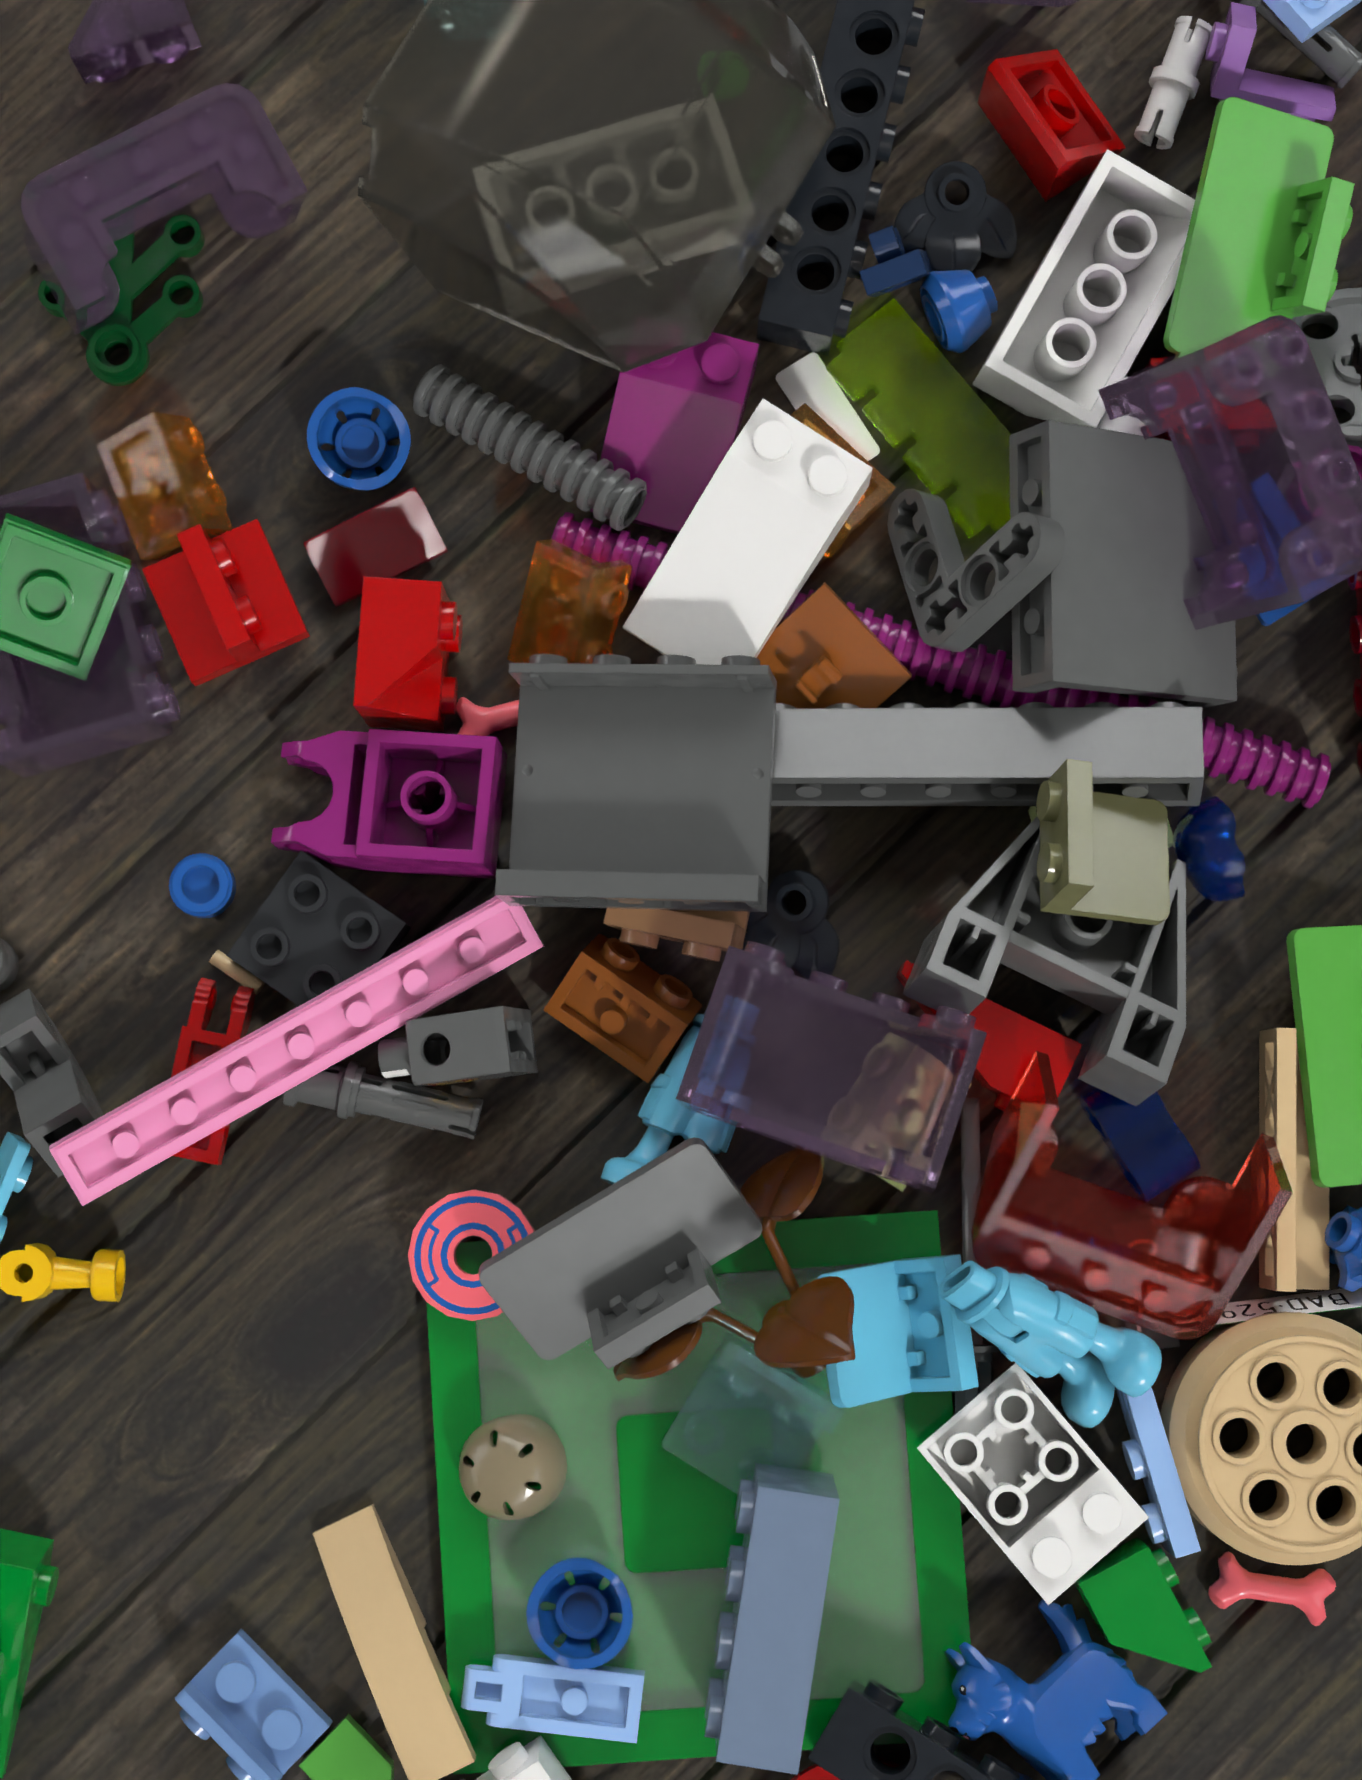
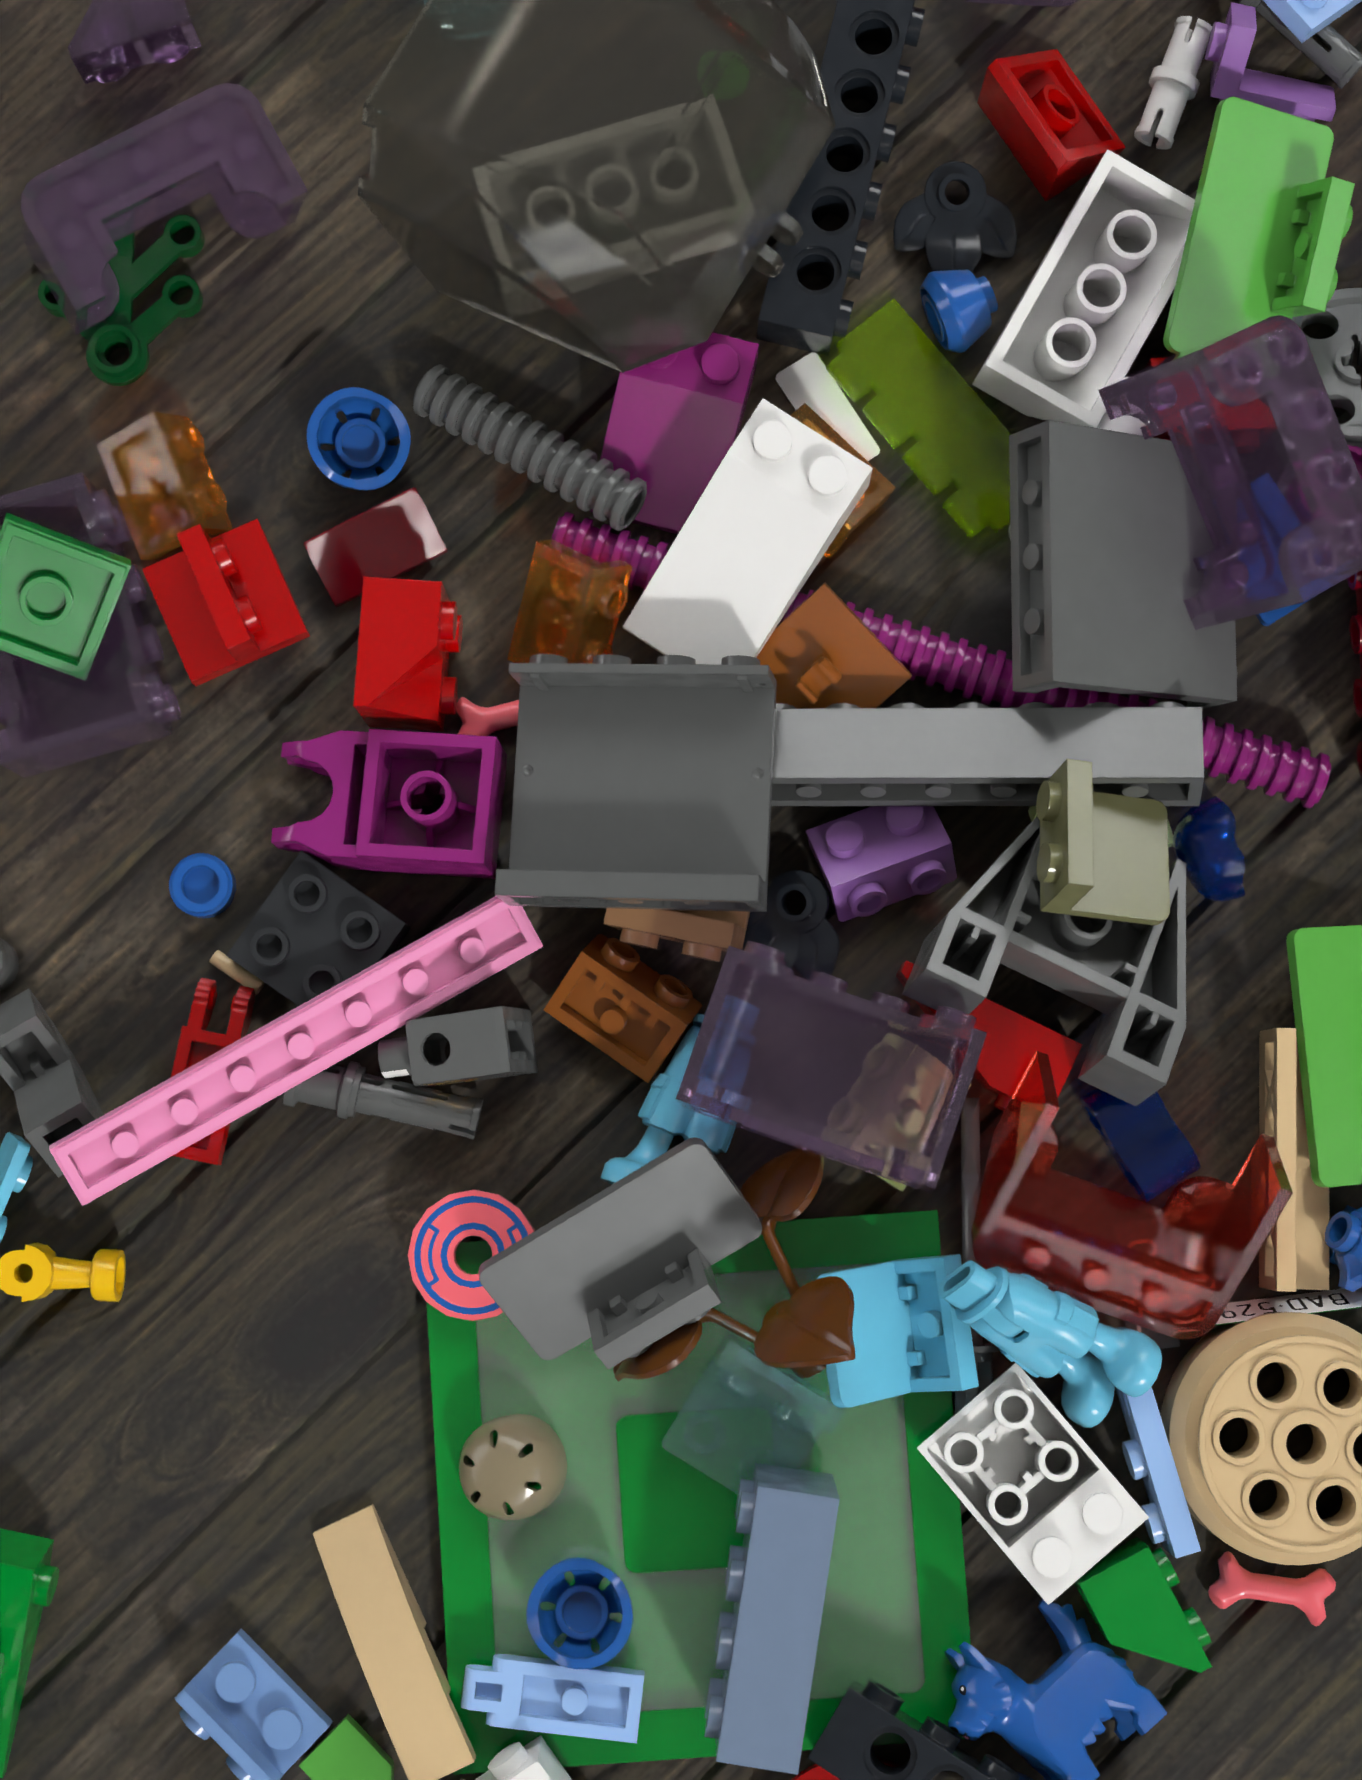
(882, 857): none -> medium lavender bracket
(895, 266): dark blue tile -> none
(953, 606): dark grey beam -> none

